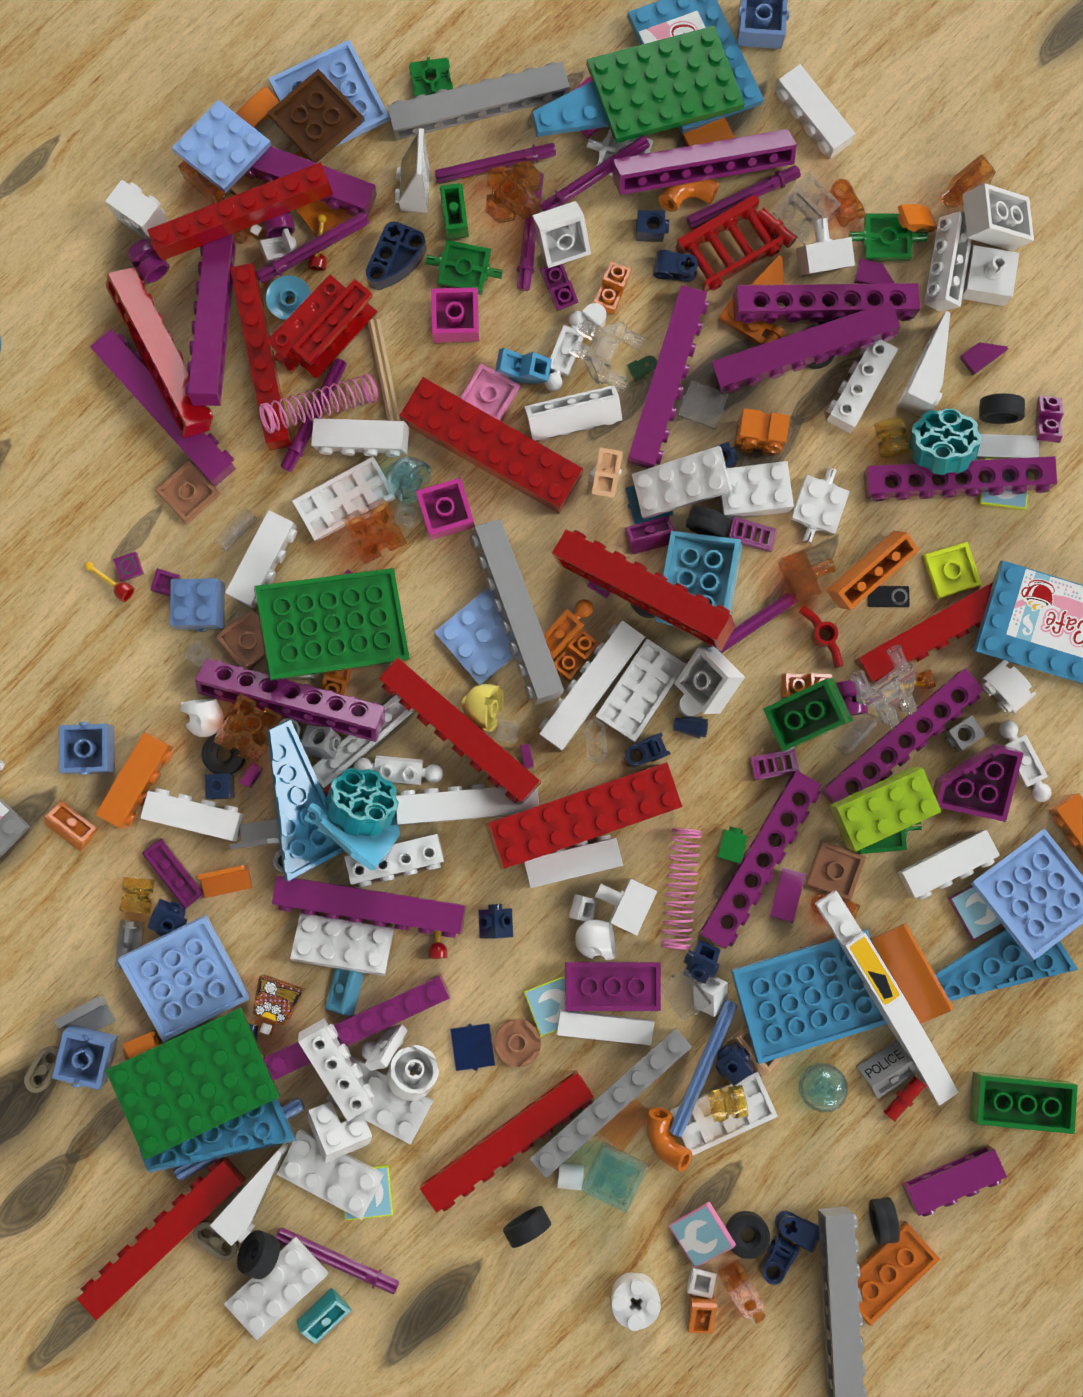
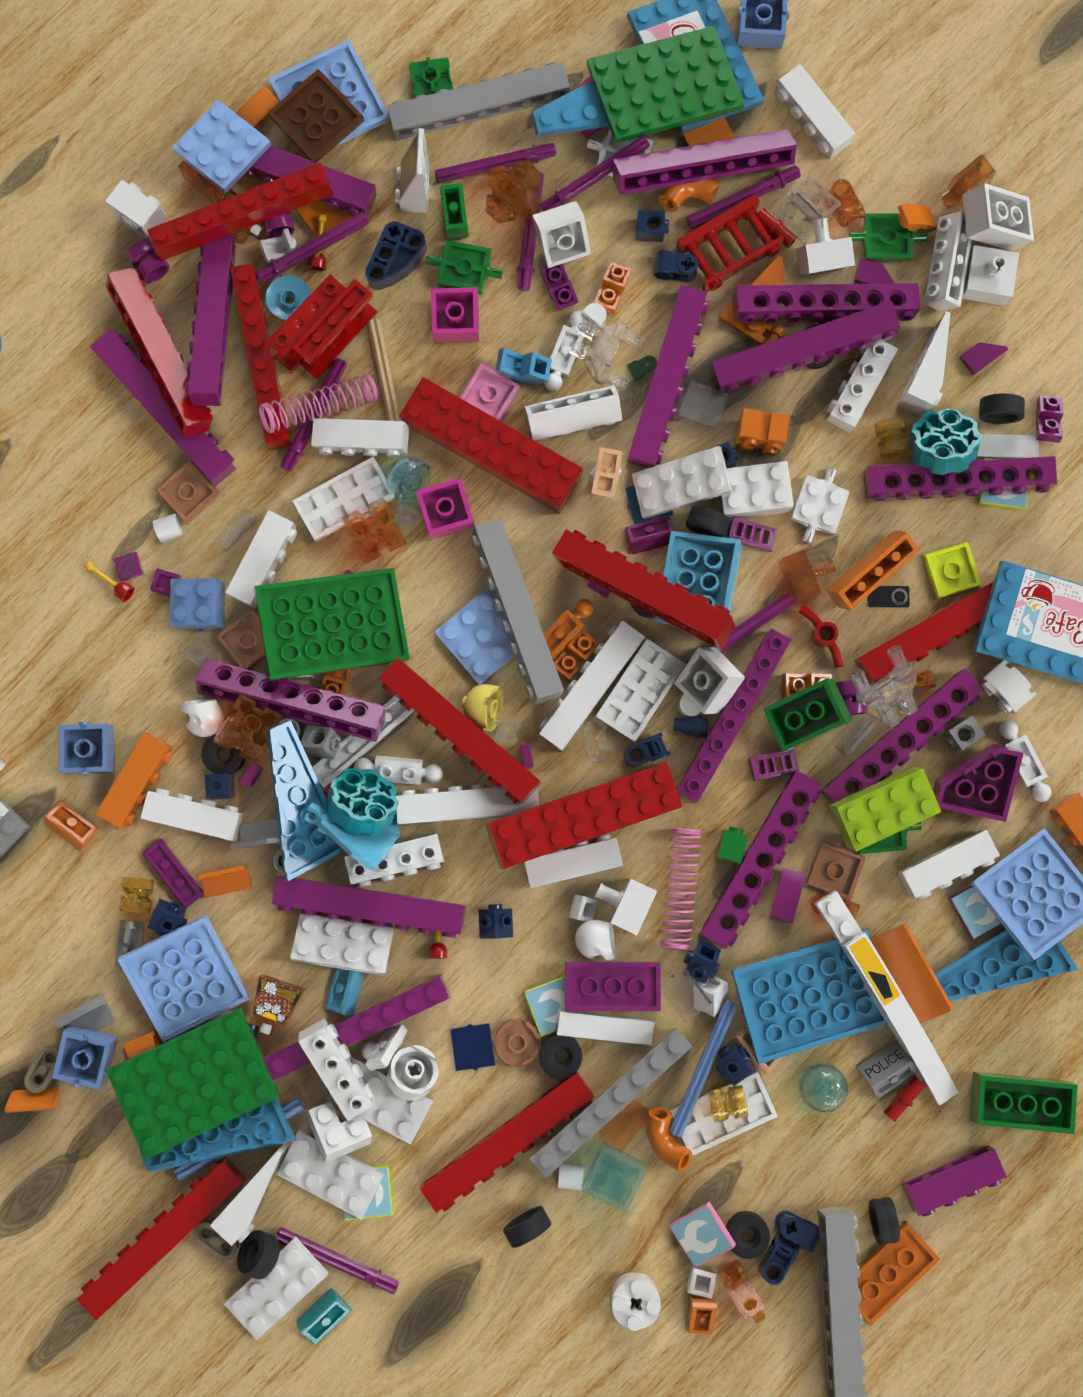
(28, 1101): none -> orange slope
(168, 528): none -> white brick
(564, 1069): none -> black tyre
(733, 716): none -> magenta brick

